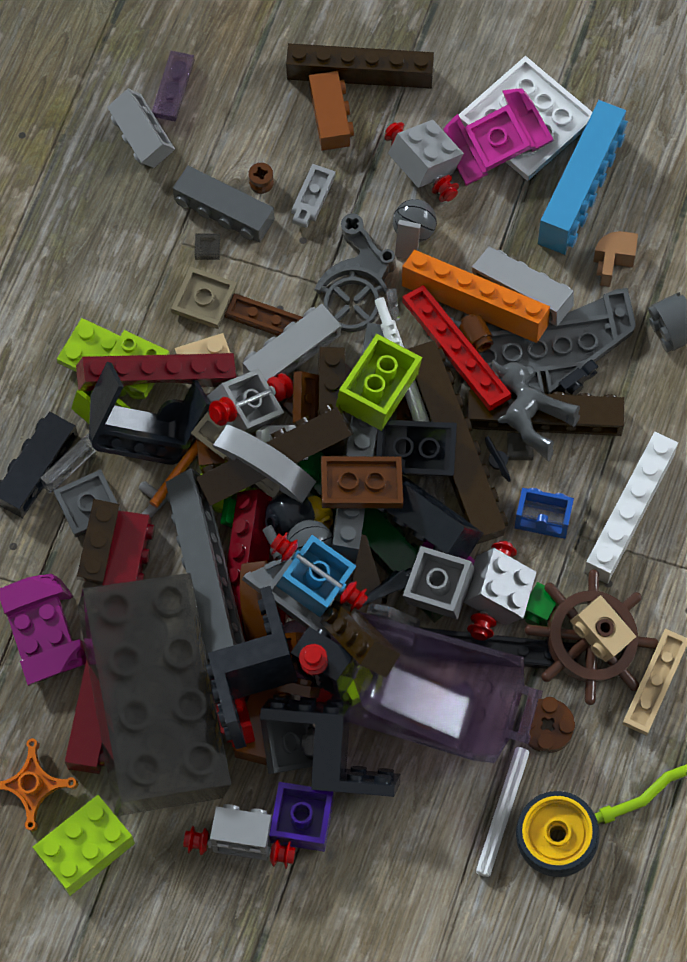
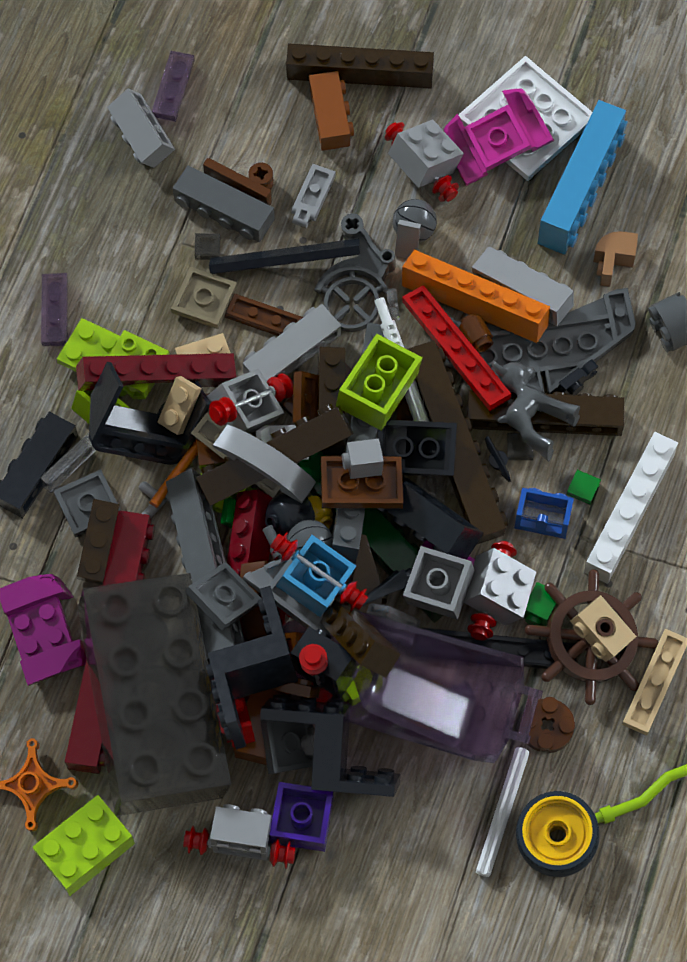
(54, 309): none -> clear purple plate
(179, 405): none -> tan plate
(223, 596): none -> dark grey plate
(237, 181): none -> reddish brown tile
(284, 256): none -> black tile
(363, 458): none -> light grey brick
(583, 487): none -> green tile

